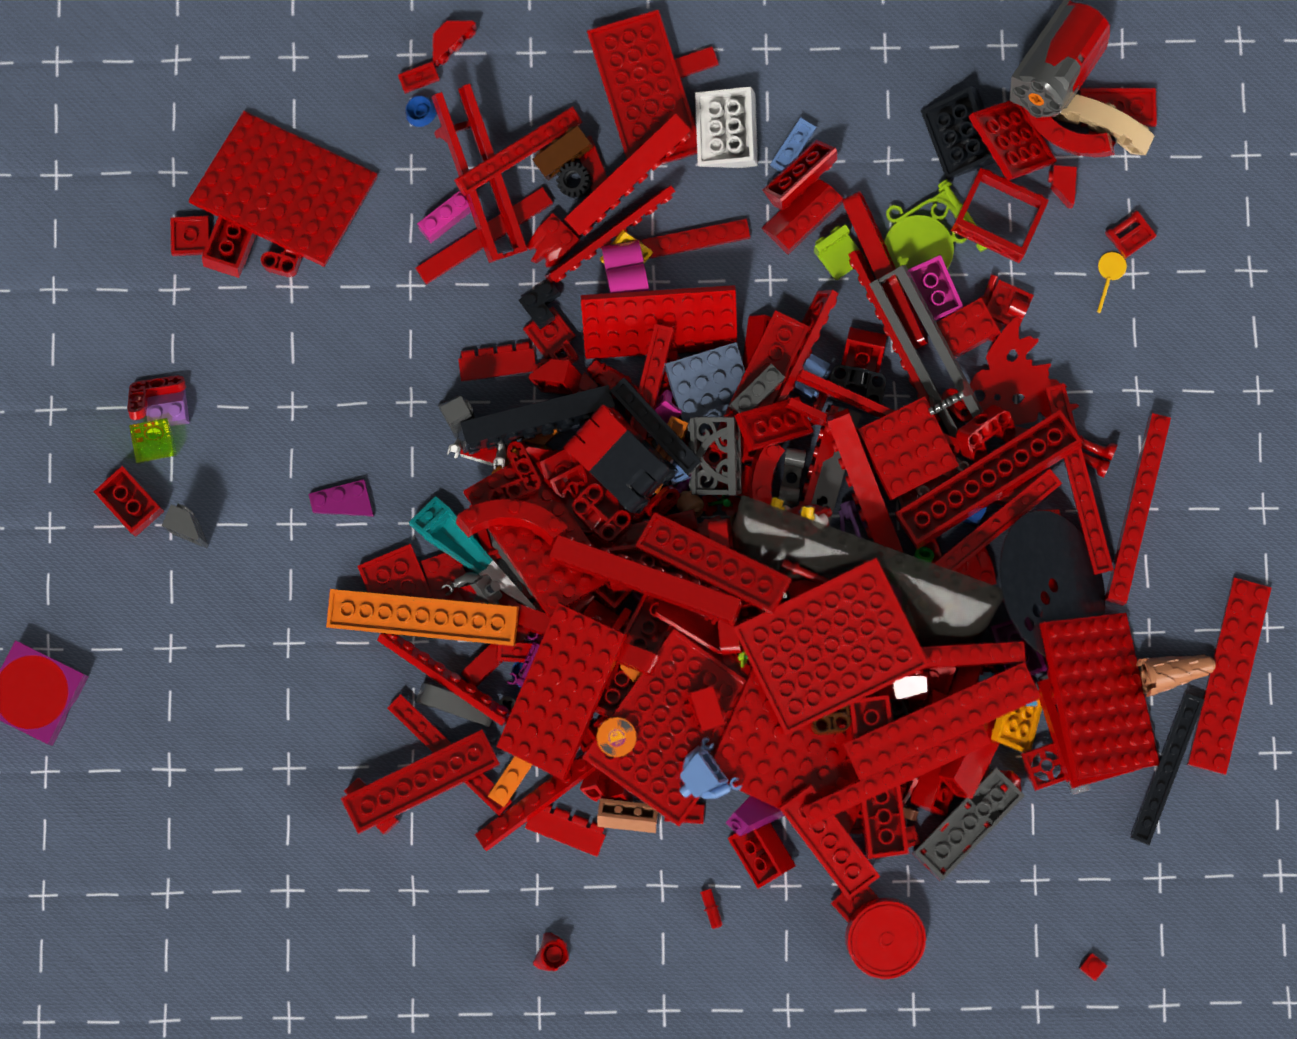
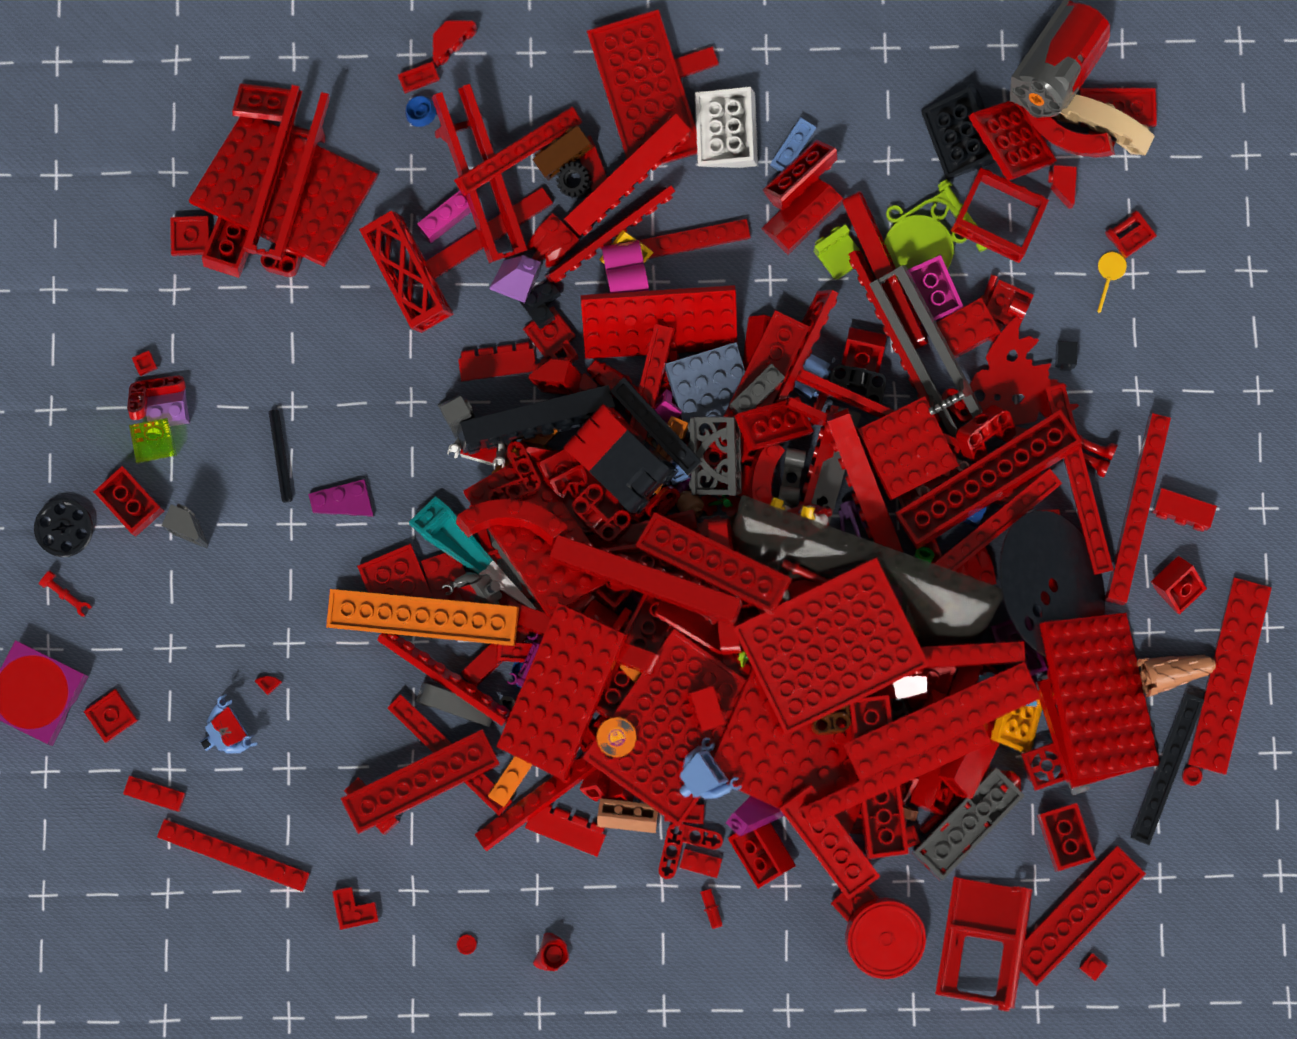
(47, 581): none -> red piece
(70, 533): none -> black wedge
(110, 716): none -> red tile
(144, 363): none -> red plate
(154, 793): none -> red plate
(226, 730): none -> torso
(233, 855): none -> red plate
(260, 102): none -> red plate
(268, 683): none -> red tile
(280, 456): none -> black axle
(313, 135): none -> red piece
(351, 915): none -> red plate
(440, 308): none -> red piece
(466, 944): none -> red piece
(516, 277): none -> medium lavender slope
(684, 838): none -> red beam
(700, 863): none -> red plate
(936, 818): none -> red bar
(990, 914): none -> red piece
(1066, 355): none -> black brick
(1066, 837): none -> red brick
(1078, 914): none -> red plate
(1179, 584): none -> red slope
(1184, 510): none -> red brick
(1191, 775): none -> red tile

